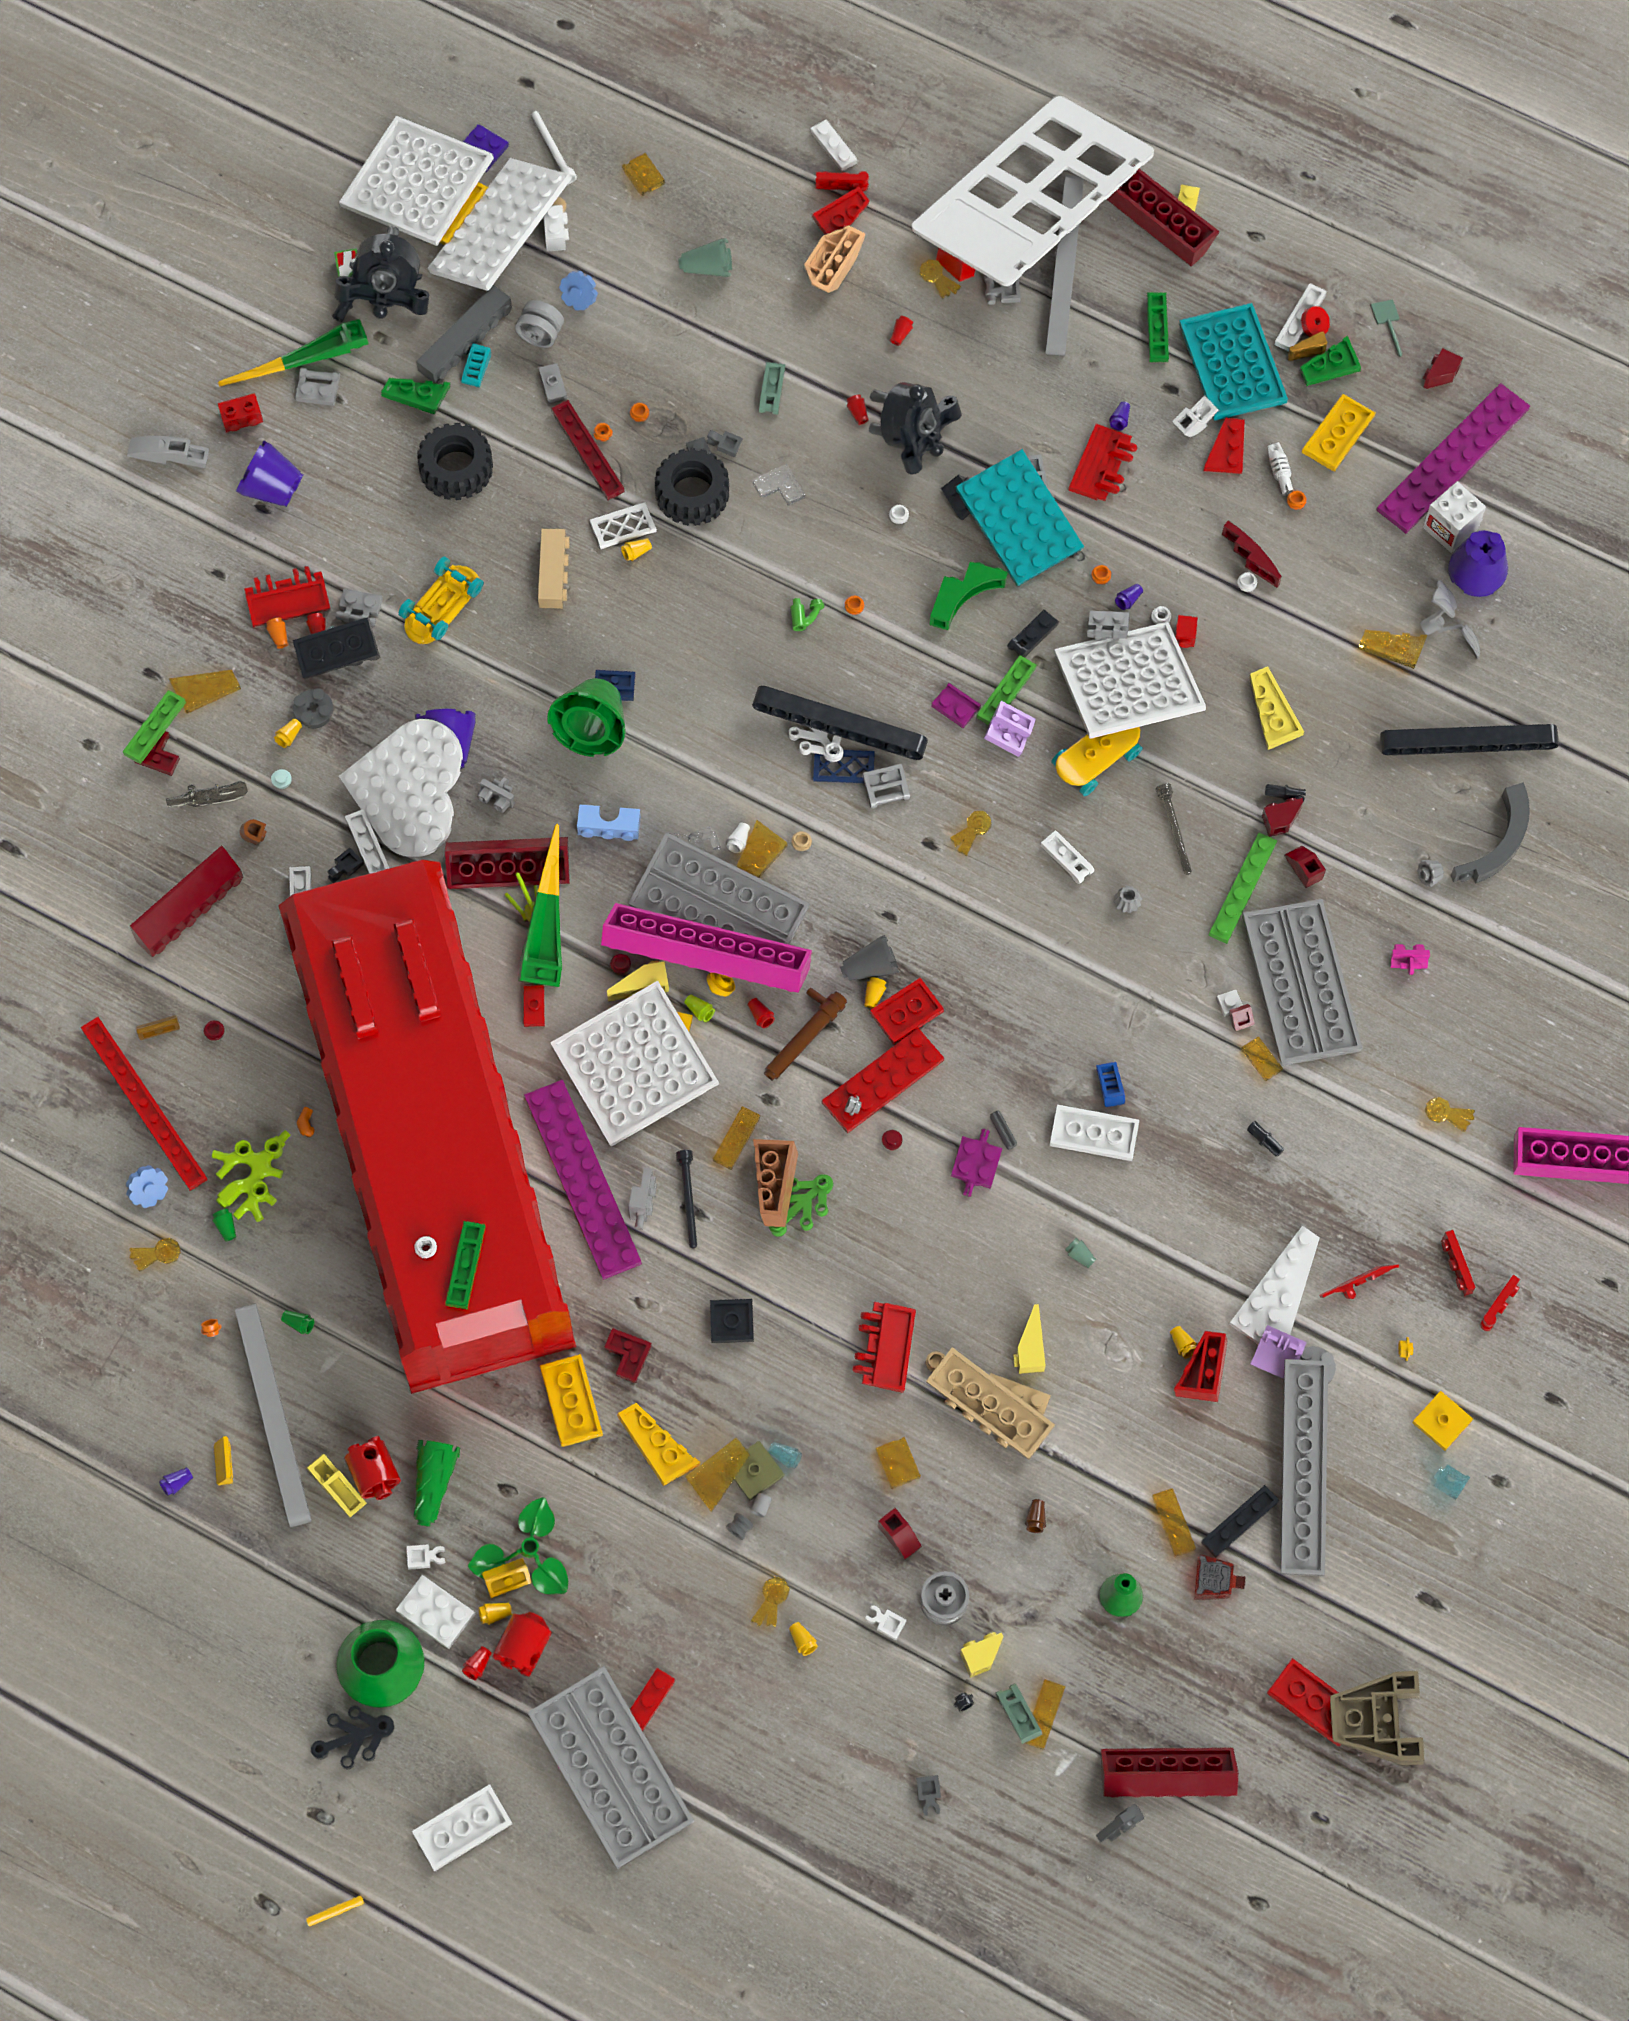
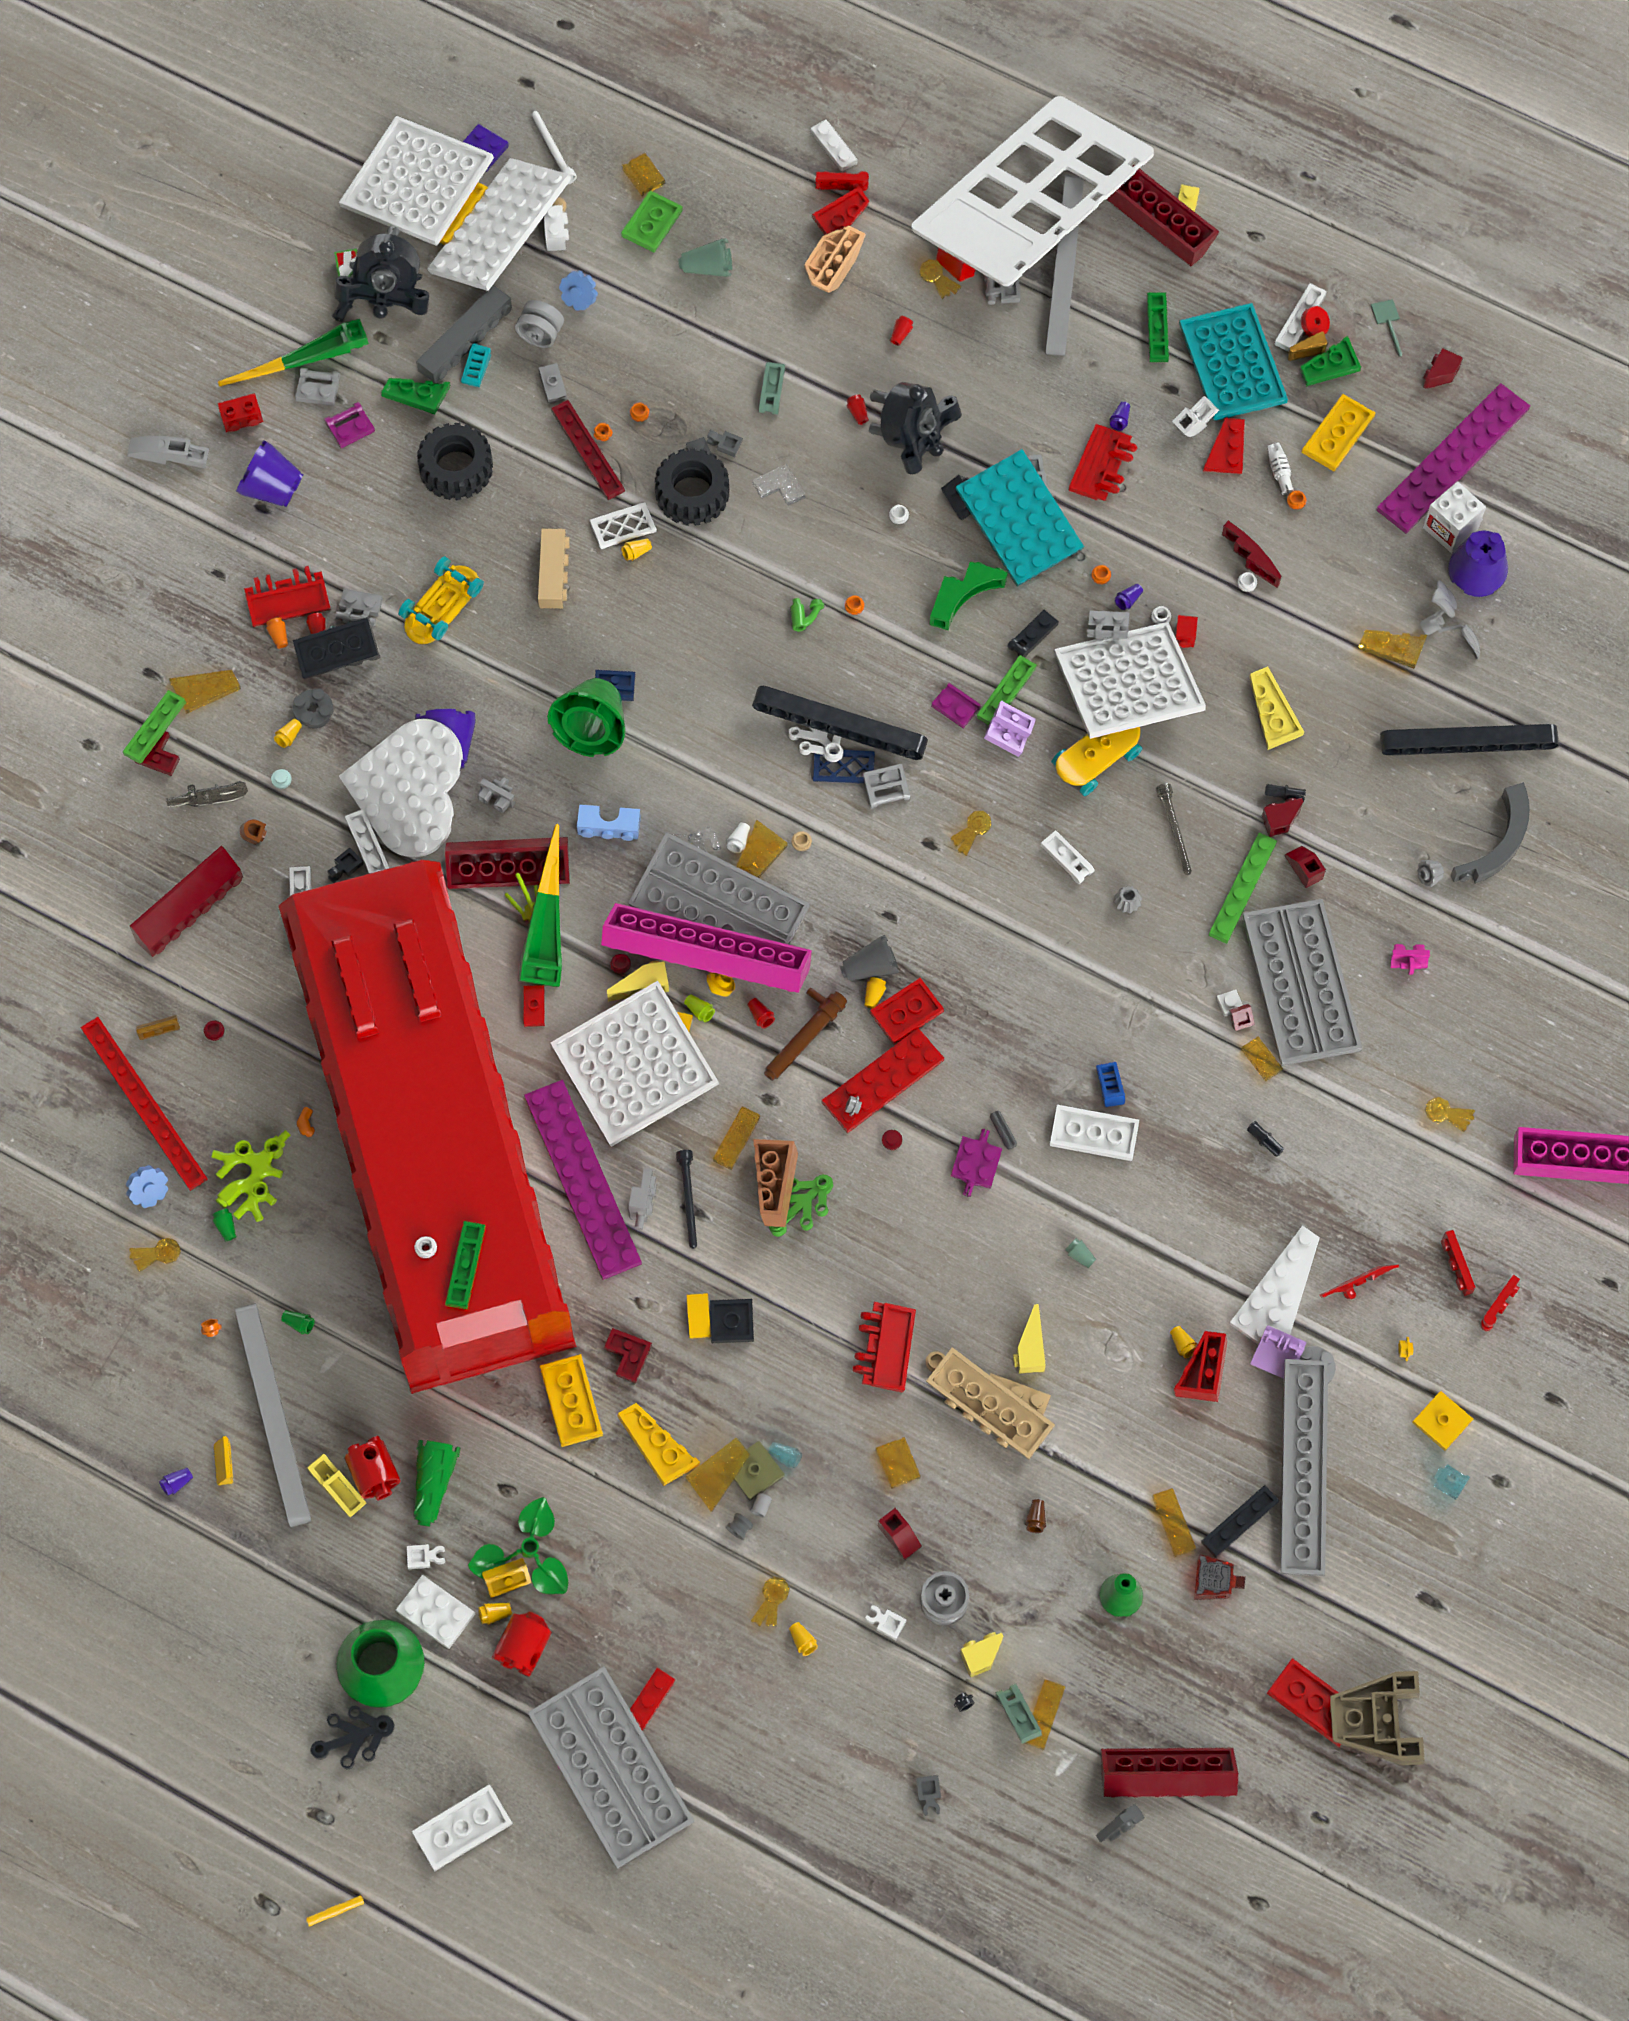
(351, 430): none -> magenta plate
(476, 1663): red cone -> none
(652, 221): none -> bright green plate
(698, 1315): none -> yellow slope

